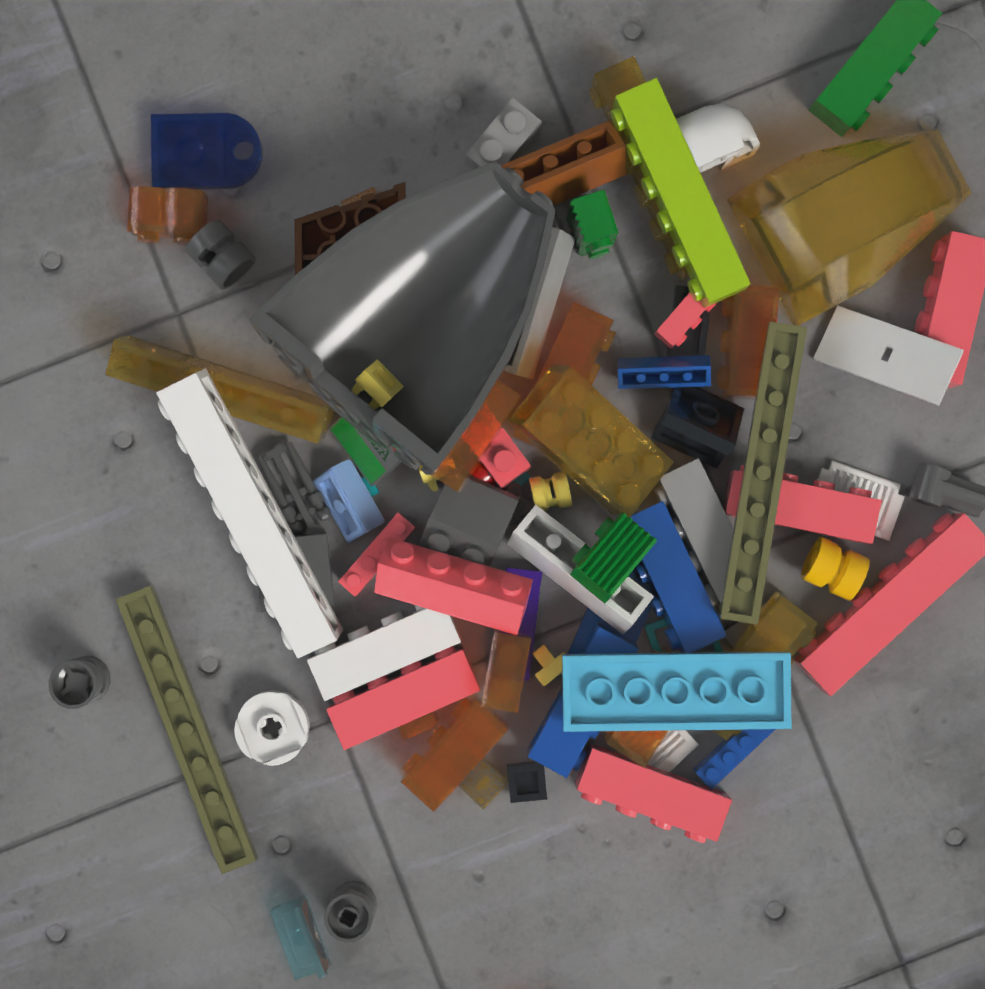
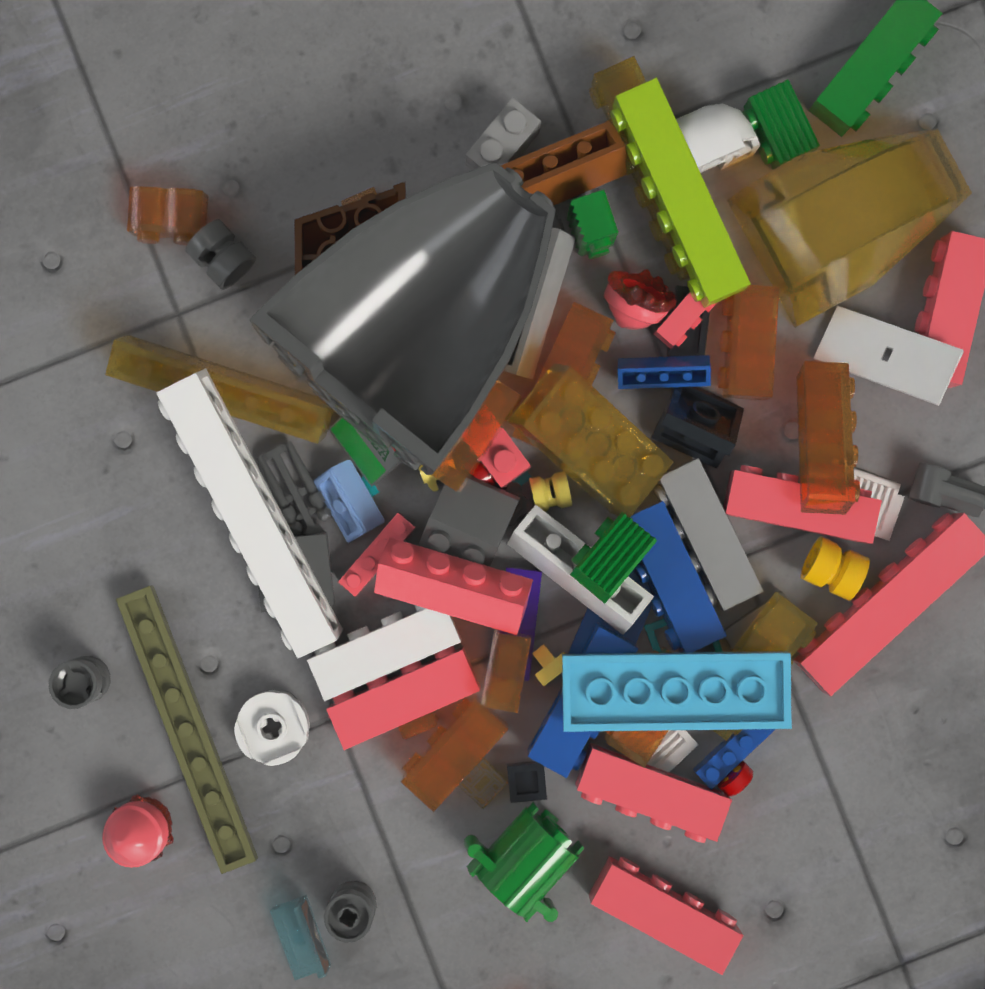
(137, 832): none -> coral hair
(199, 151): clear blue plate -> none
(378, 384): light yellow tile -> none
(525, 862): none -> green container
(638, 299): none -> clear red hair
(665, 914): none -> coral brick
(736, 780): none -> red tile
(762, 473): olive plate -> none
(780, 124): none -> green brick
(826, 438): none -> clear orange brick

